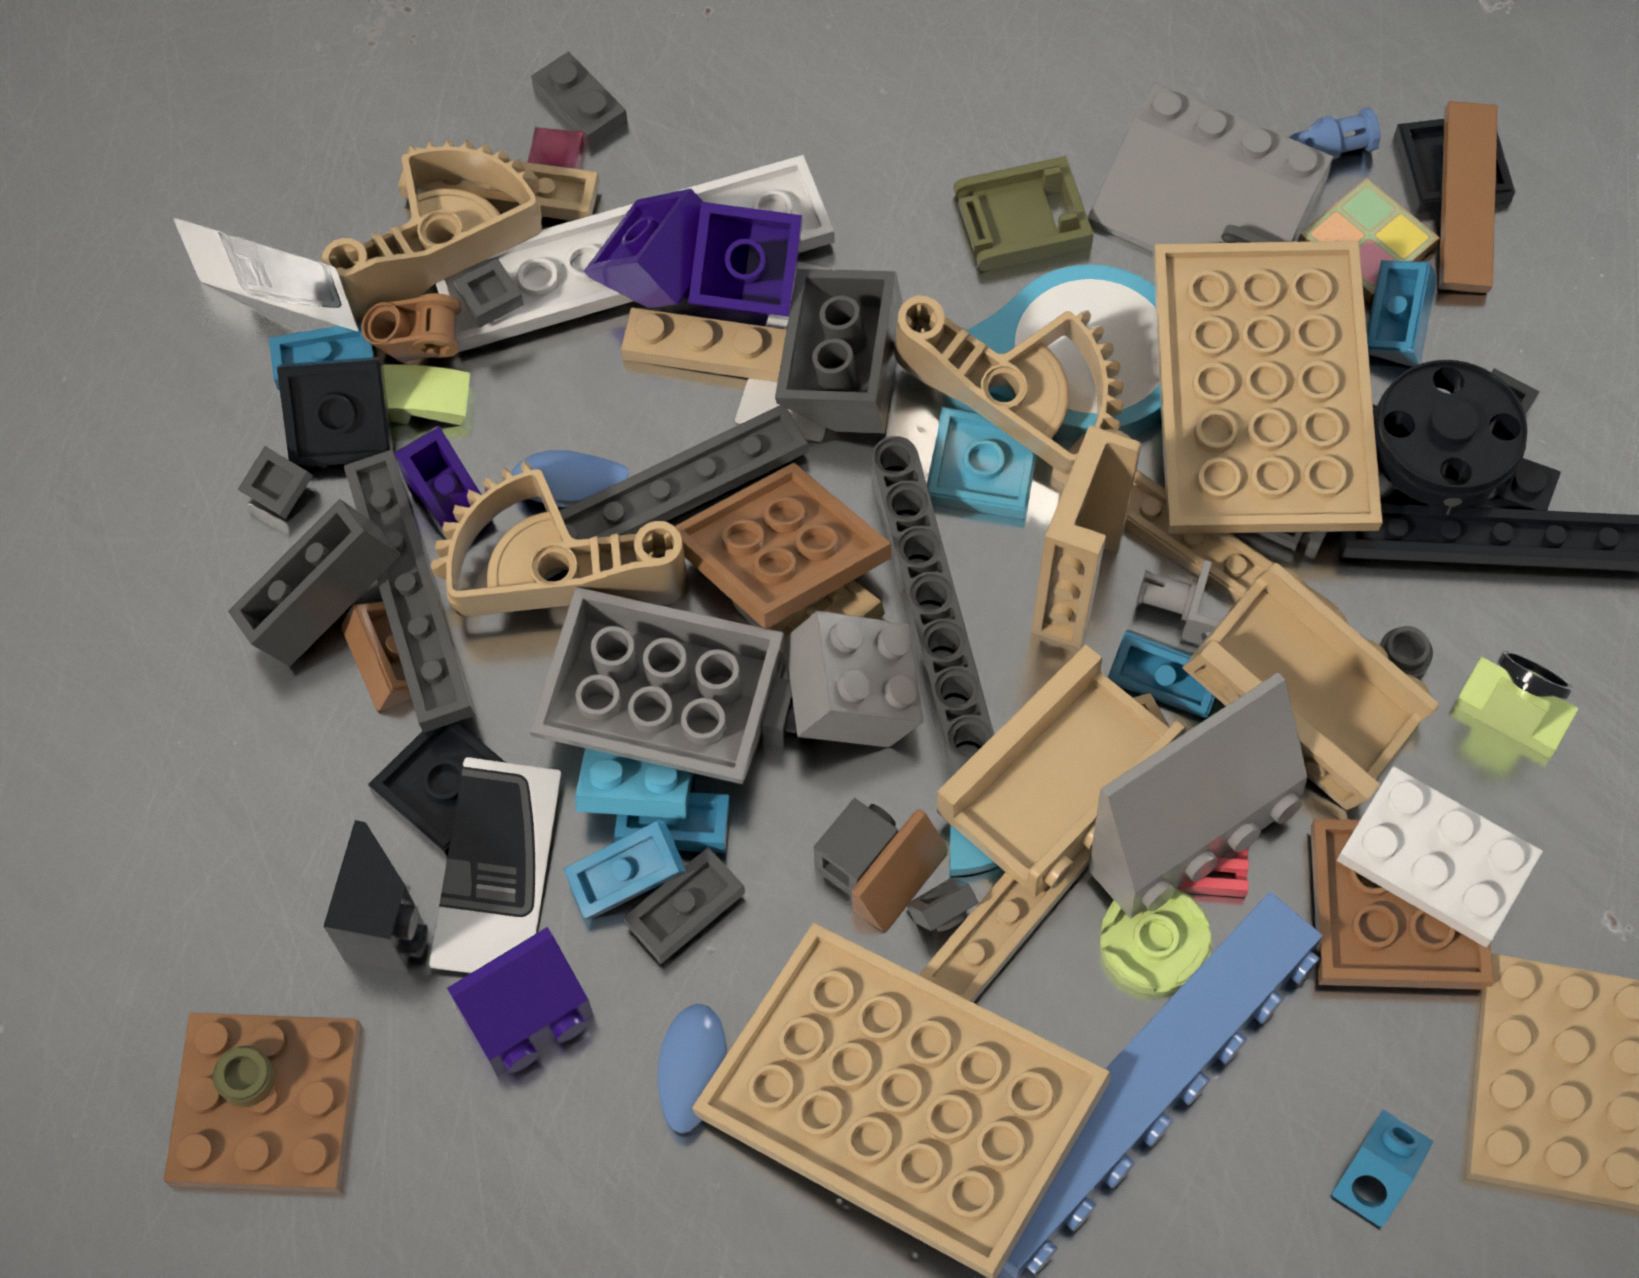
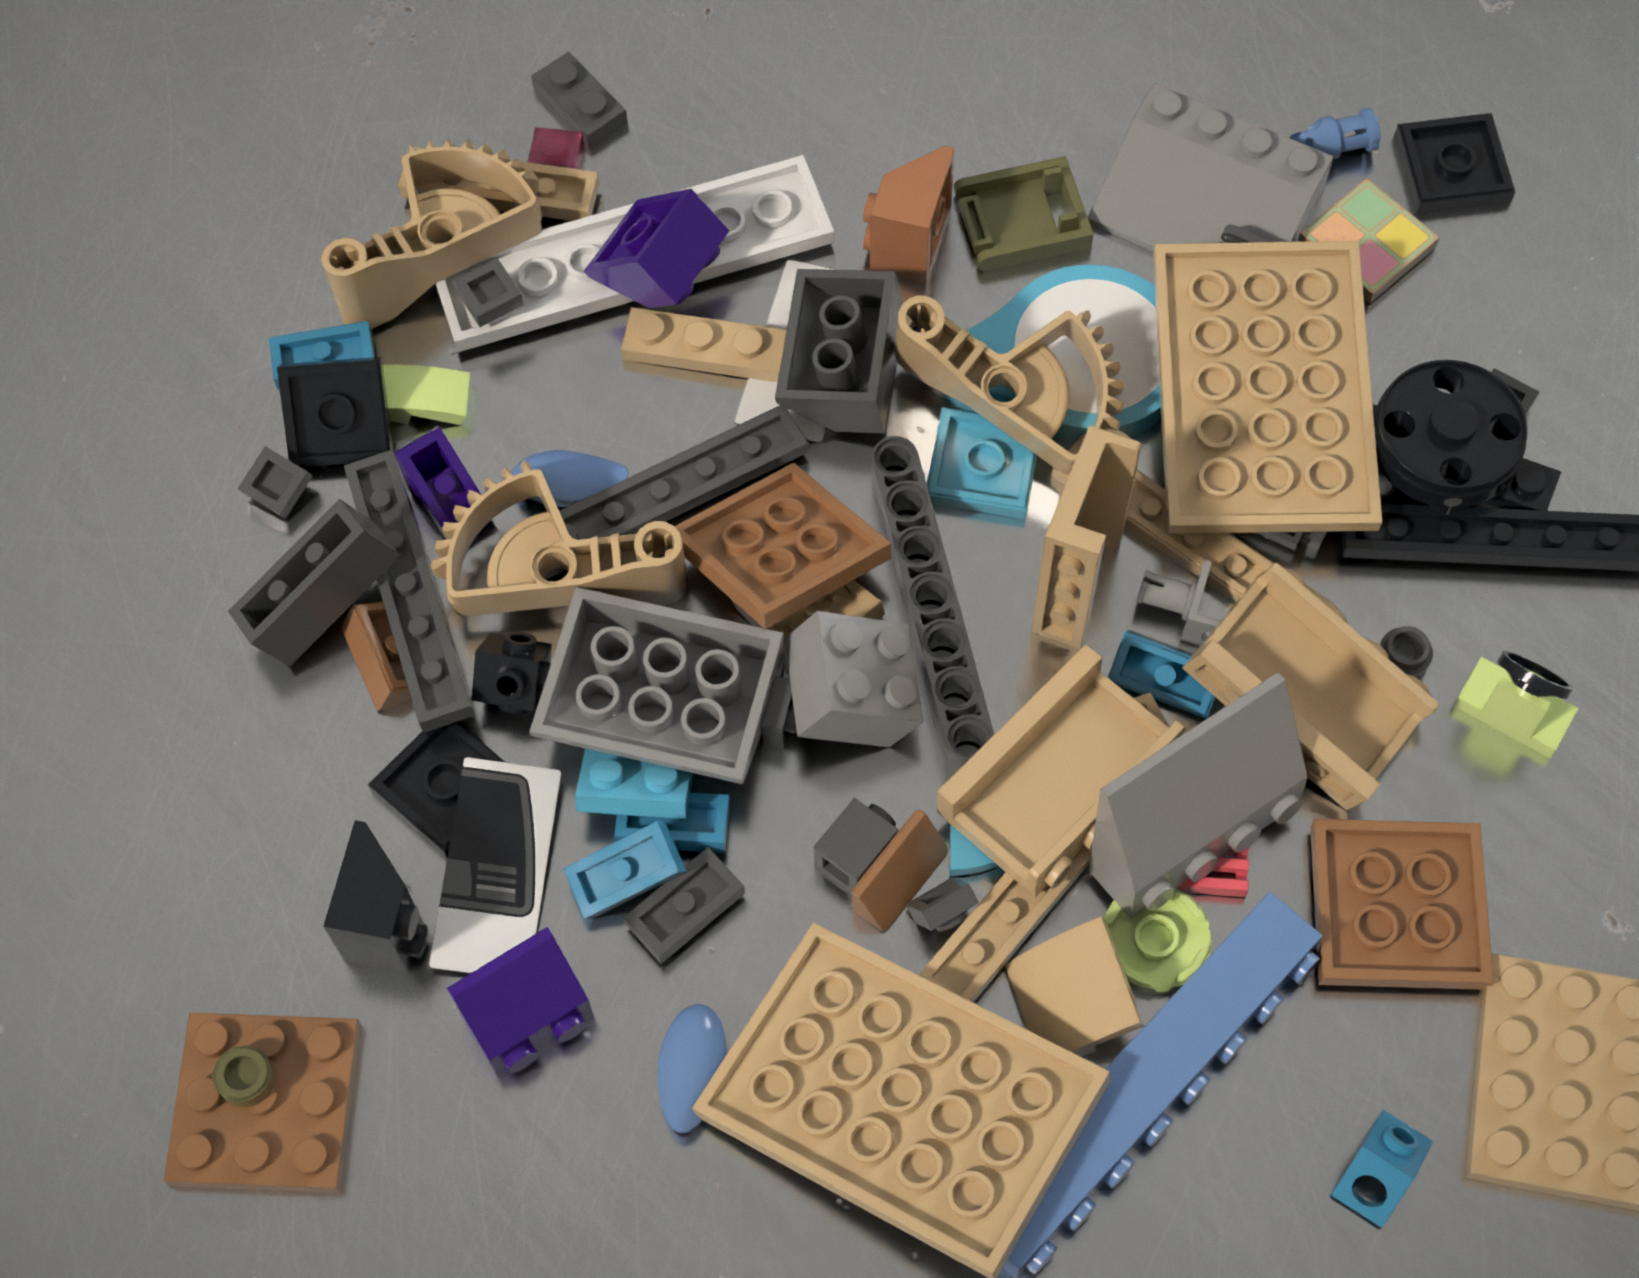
(267, 274): sticker -> none
(414, 327): medium nougat piece -> none
(511, 671): none -> black brick
(745, 260): dark purple slope -> none
(910, 215): none -> nougat slope
(1075, 989): none -> tan slope
(1401, 311): dark azure slope -> none
(1439, 856): white plate -> none
(1468, 197): medium nougat tile -> none

